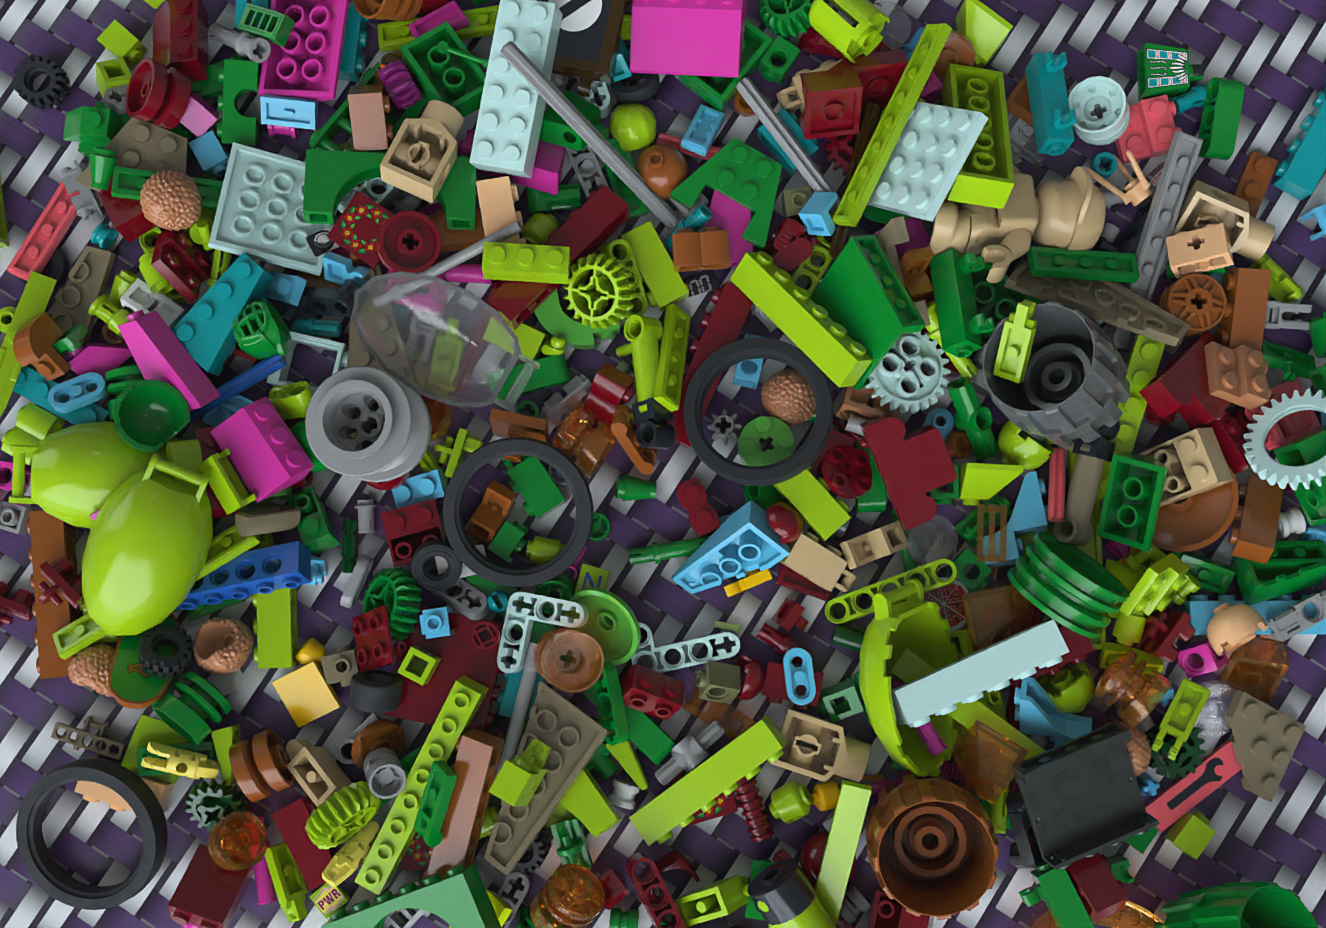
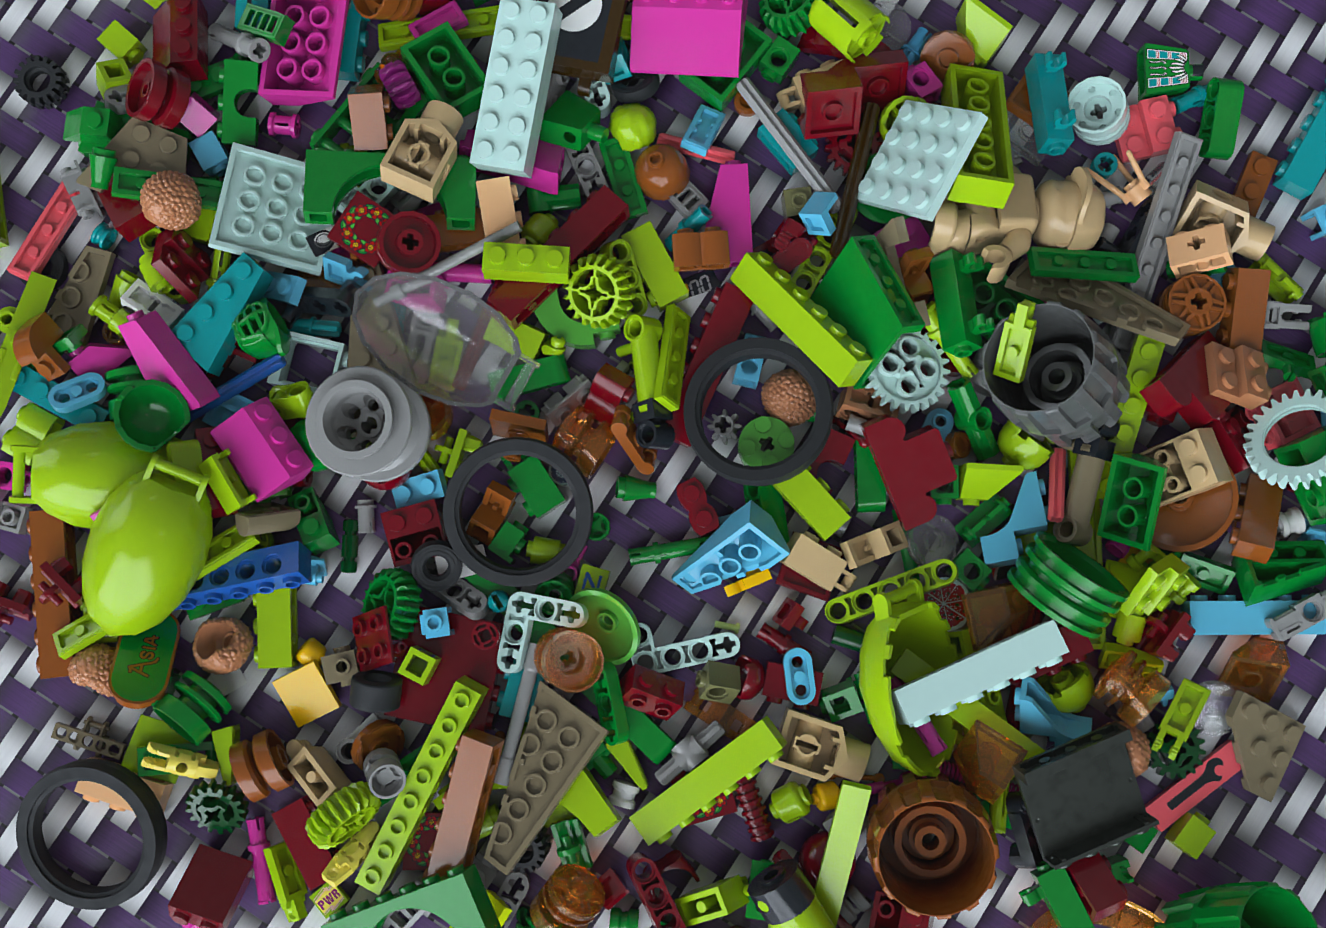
(165, 665): black tyre -> none
(201, 232): lime plate -> none
(237, 841): clear orange cylinder -> none
(289, 111): medium azure plate -> none
(356, 581): light grey tile -> none
(435, 803): green plate -> none
(444, 48): green hinge -> none
(522, 776): lime hinge -> none
(588, 133): light grey axle -> none
(741, 176): green wing -> none
(785, 521): dark red hair -> none
(836, 472): dark red plate -> none
(891, 124): lime tile -> none
(992, 509): clear orange tile -> none
(1147, 784): dark azure axle -> none
(1193, 666): dark pink brick -> none
(1233, 626): light nougat cylinder -> none

